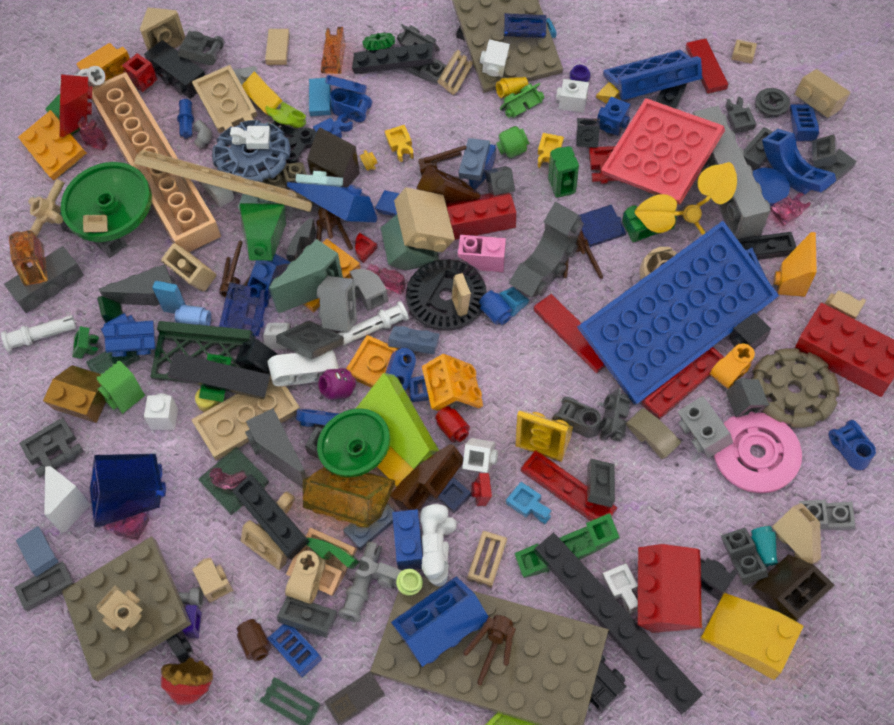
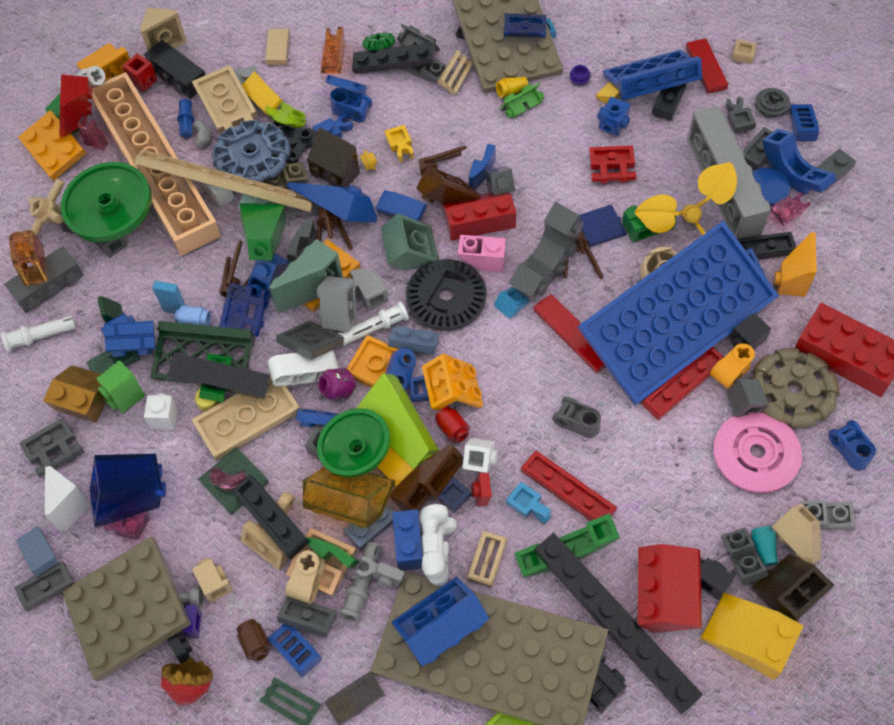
(82, 341): green tile -> none
(95, 223): tan tile -> none
(113, 602): tan brick -> none
(137, 288): dark grey slope -> none
(188, 267): tan brick -> none
(195, 44): dark grey plate -> none
(254, 356): black brick -> none
(255, 137): white plate -> none
(270, 333): white slope -> none
(273, 444): dark grey slope -> none
(319, 97): dark azure tile -> none
(319, 178): light aqua plate -> none
(364, 247): red tile -> none
(391, 279): clear pink plate -> none
(409, 582): yellowish green plate -> none
(424, 220): tan brick -> none
(460, 294): tan tile -> none
(474, 159): sand blue plate -> none
(495, 58): white brick -> none
(495, 308): blue brick -> none
(499, 630): reddish brown plant -> none
(512, 142): bright green head -> none
(542, 434): yellow slope -> none
(547, 144): yellow plate -> none
(563, 171): green brick -> none
(572, 95): white brick -> none
(587, 132): black brick -> none
(601, 482): dark grey plate -> none
(615, 406): dark grey hinge -> none
(622, 584): white plate -> none
(654, 432): dark tan slope -> none
(663, 150): coral plate -> none
(705, 427): light grey brick -> none
(822, 93): tan brick -> none
(824, 151): dark grey plate -> none
(845, 304): tan brick -> none

